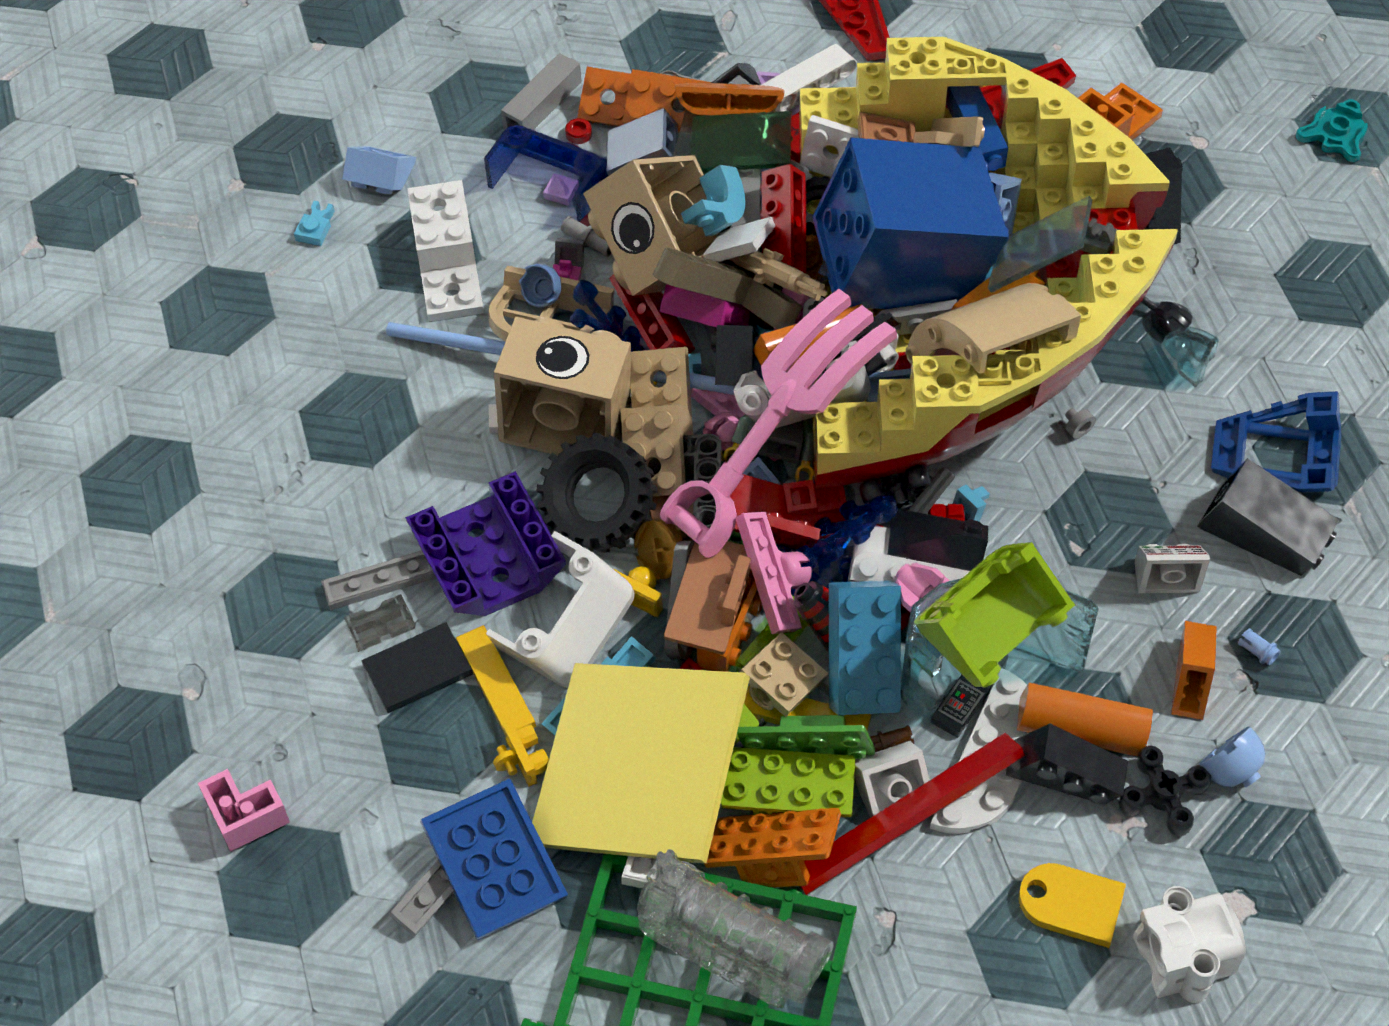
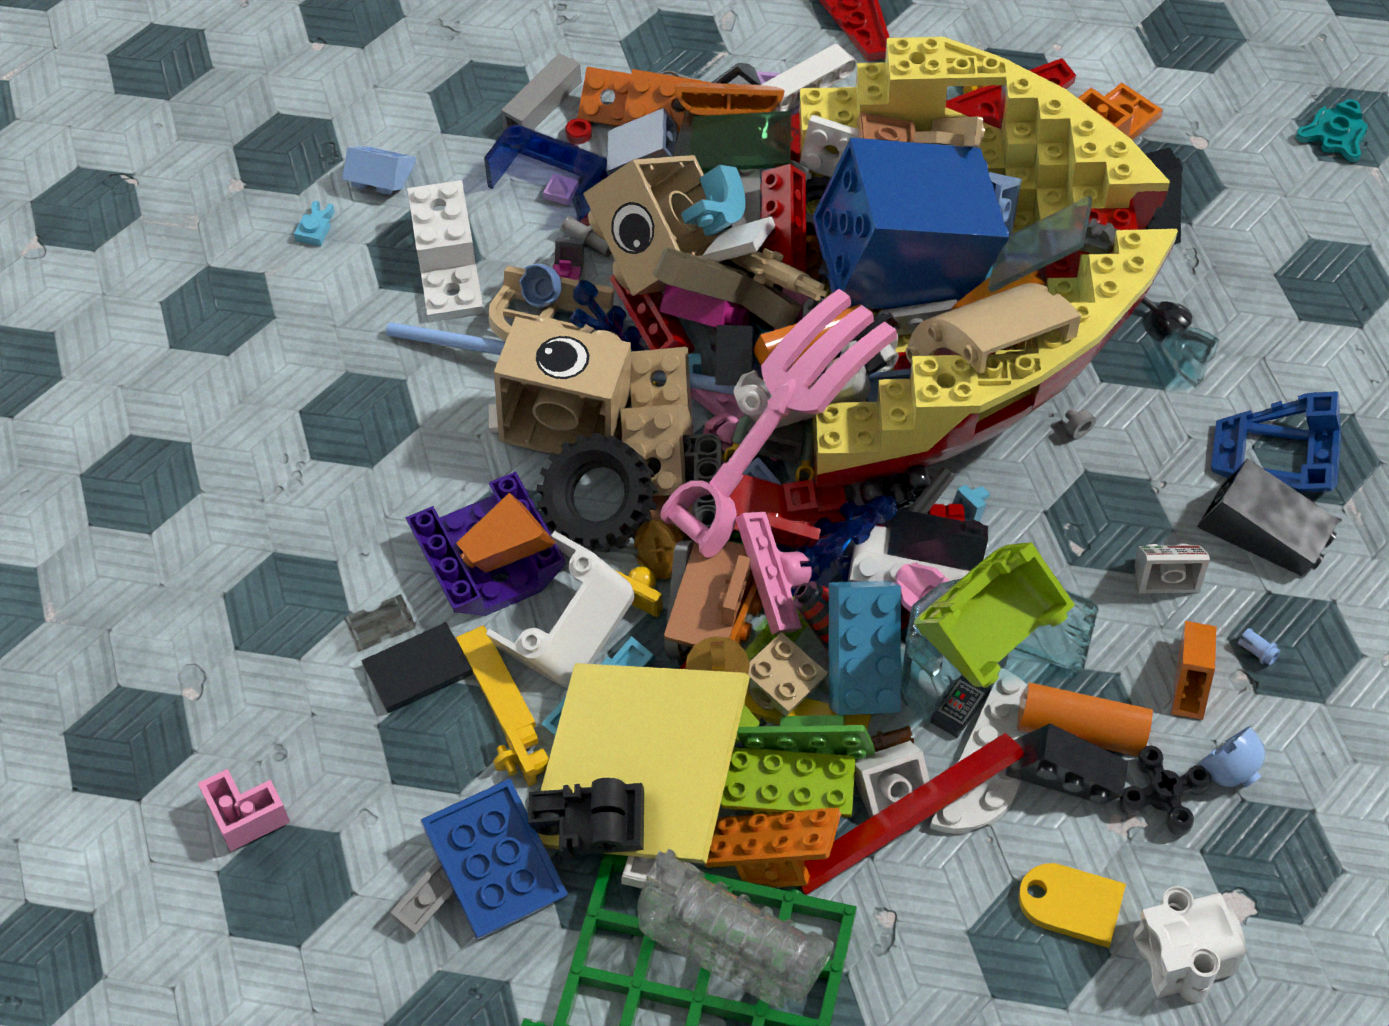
(377, 580): light grey tile -> none
(503, 536): none -> orange slope
(591, 818): none -> black plate
(718, 655): none -> pearl gold tile
(970, 102): blue brick -> none

